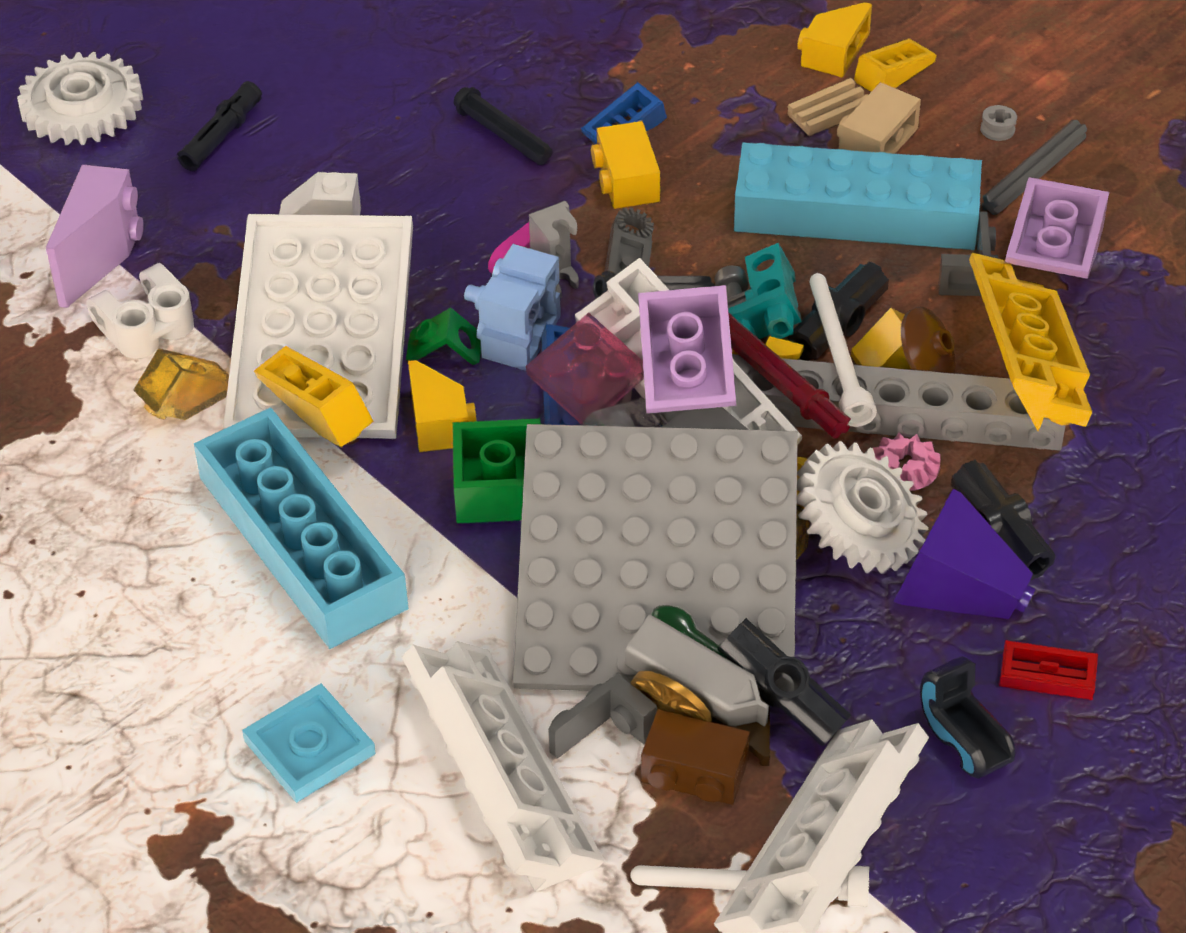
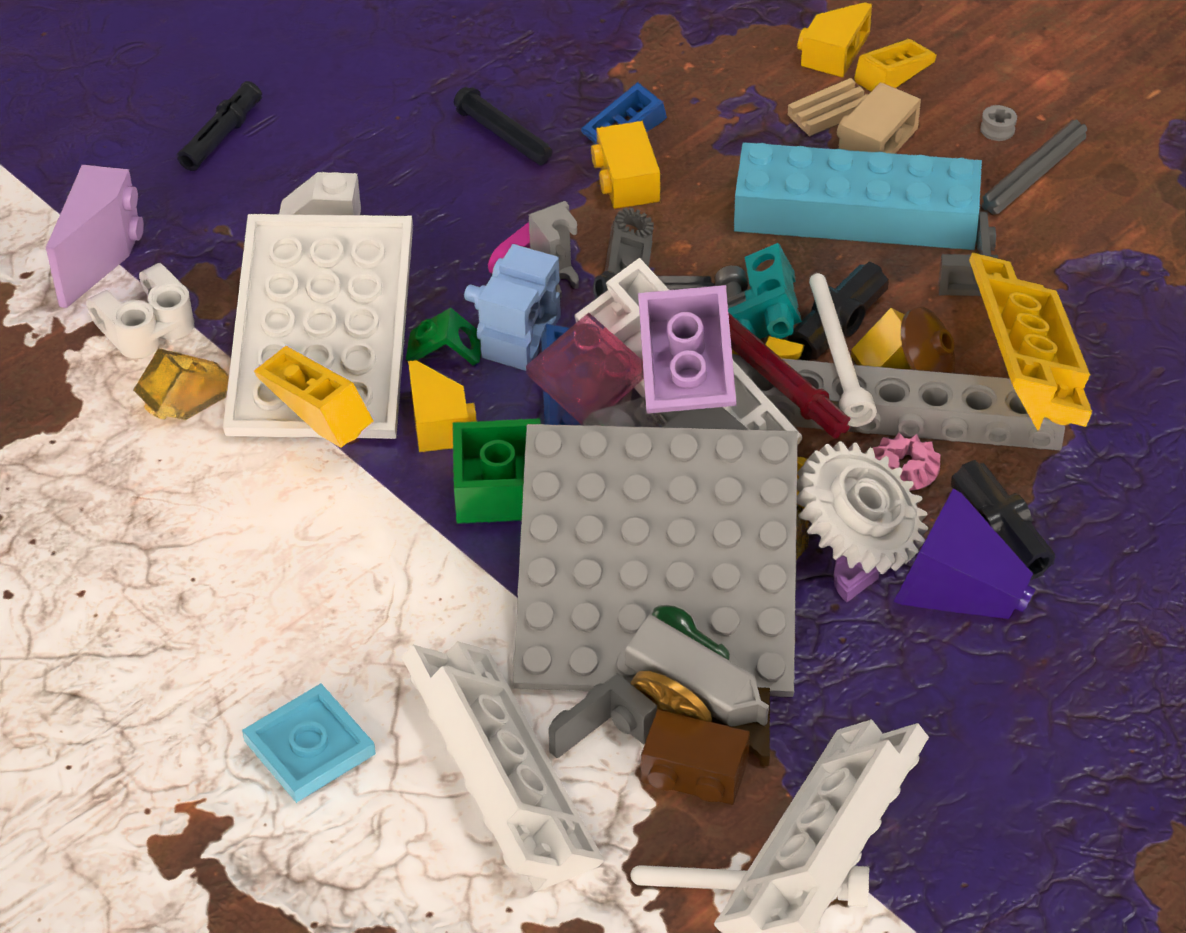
(80, 98): white gear -> none
(301, 527): medium azure brick -> none
(806, 705): black piece -> none
(853, 580): none -> medium lavender tile
(962, 720): black animal -> none
(1047, 675): red tile -> none
(1058, 228): lavender slope -> none

